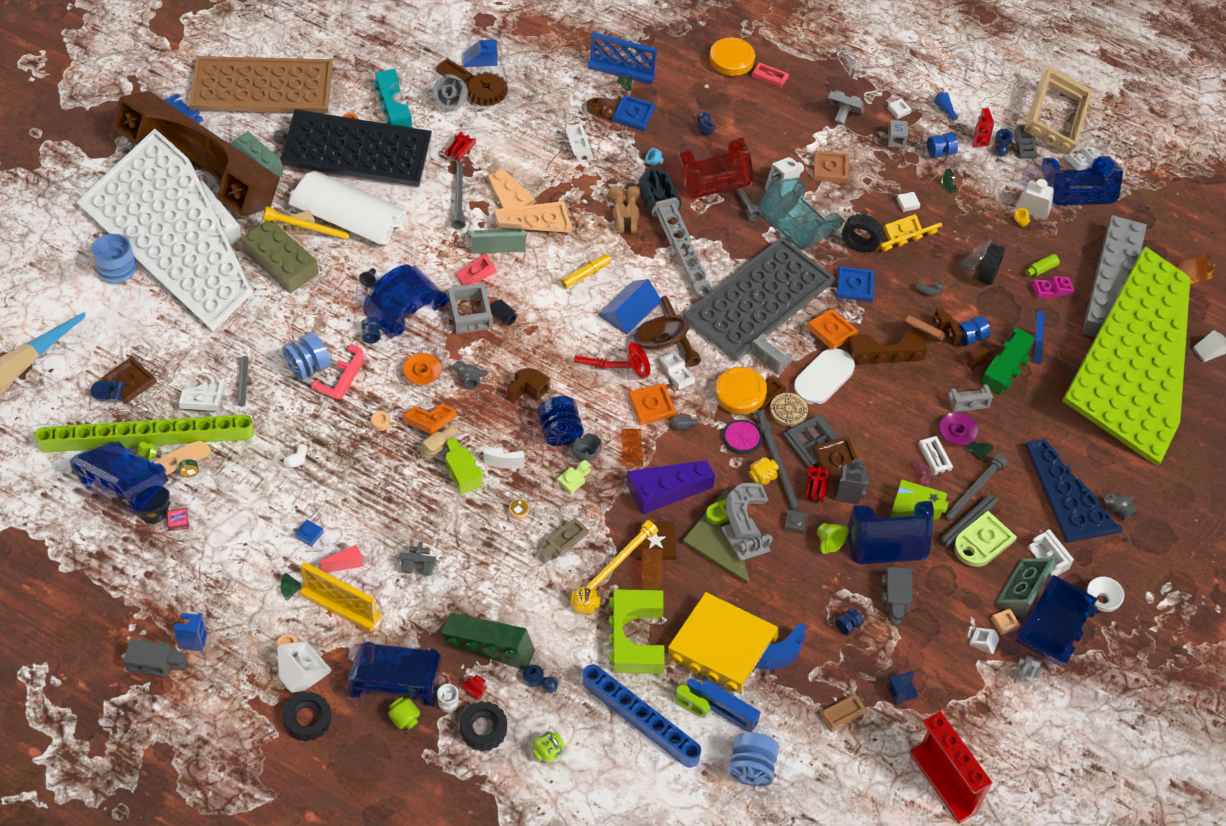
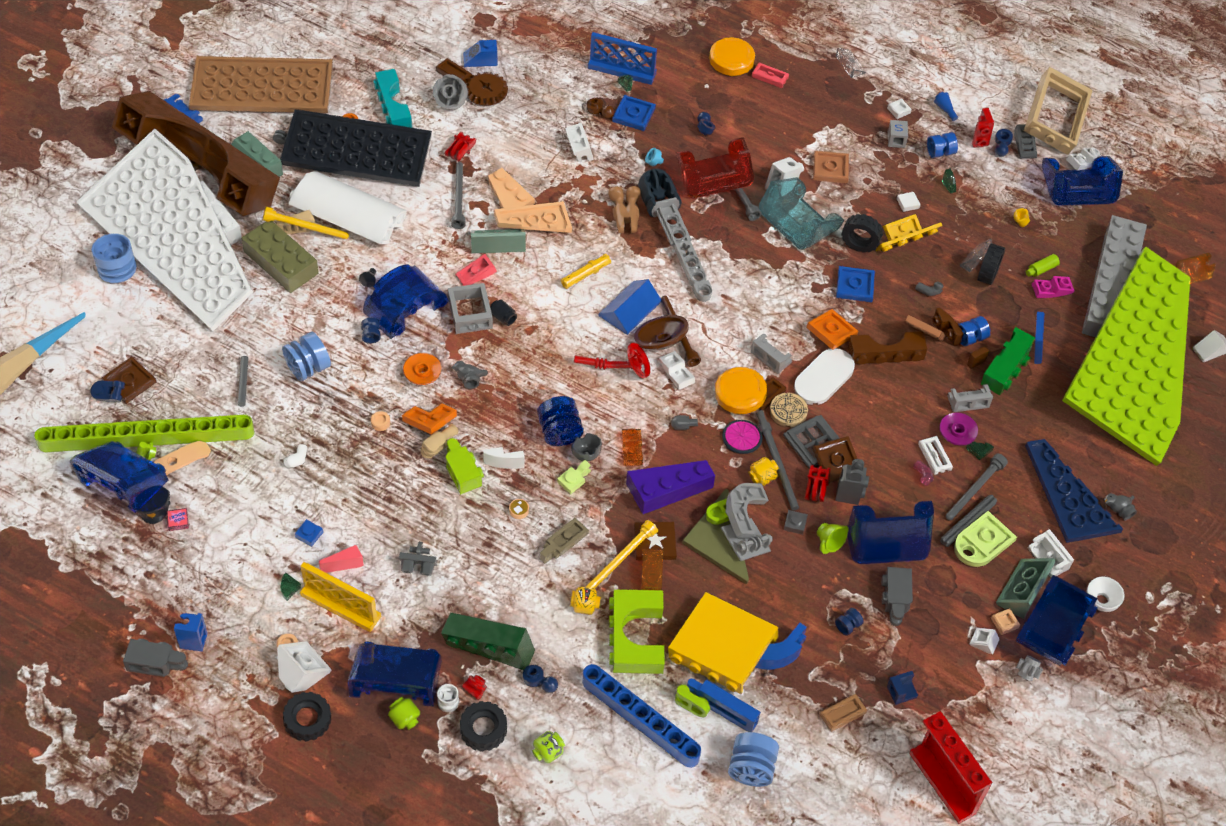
(188, 468): tile -> none
(202, 397): white wing -> none
(347, 377): coral piece -> none
(530, 382): reddish brown brick -> none
(652, 404): orange tile -> none
(758, 298): dark grey plate -> none
(845, 105): light grey plate -> none
(910, 494): lime slope -> none
(1037, 199): white torso -> none

